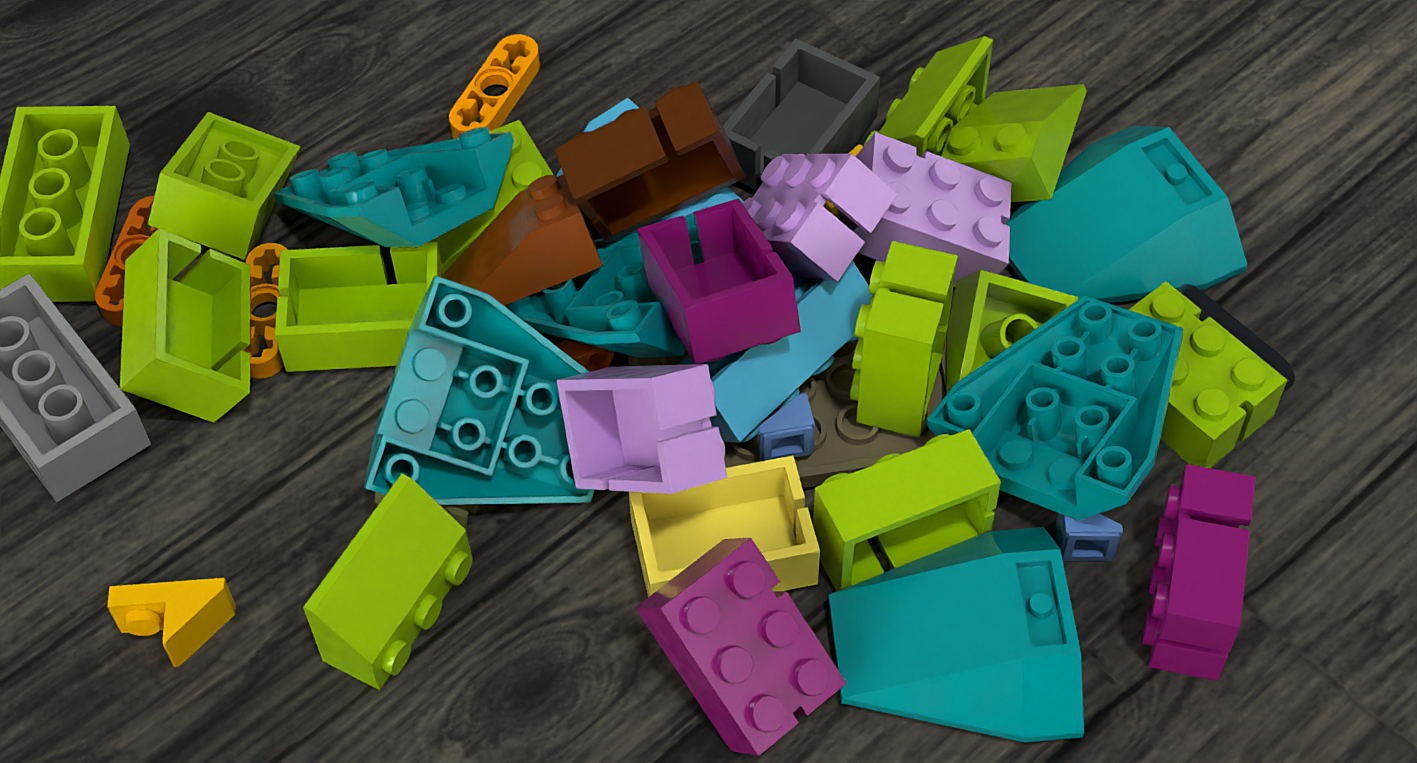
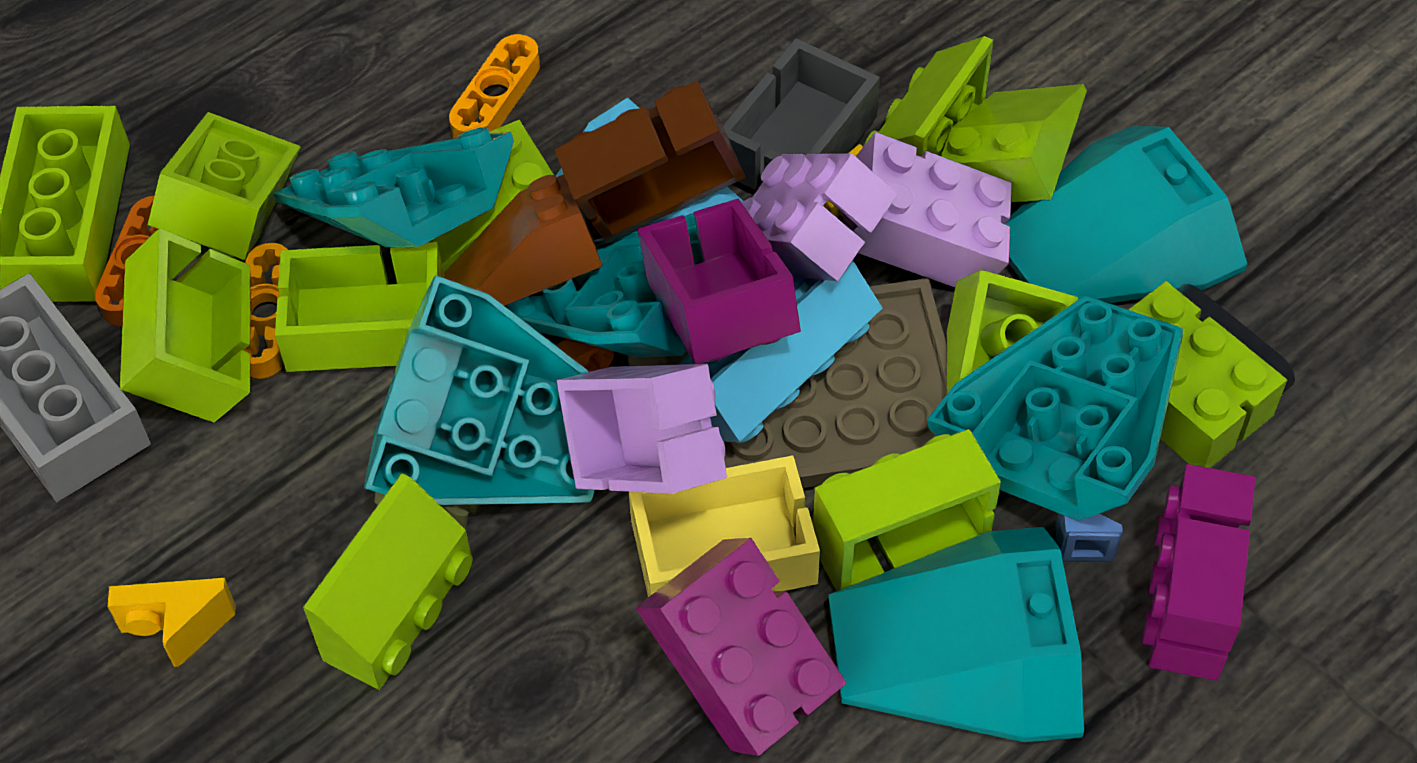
(788, 431): medium blue slope -> none
(902, 337): lime piece -> none

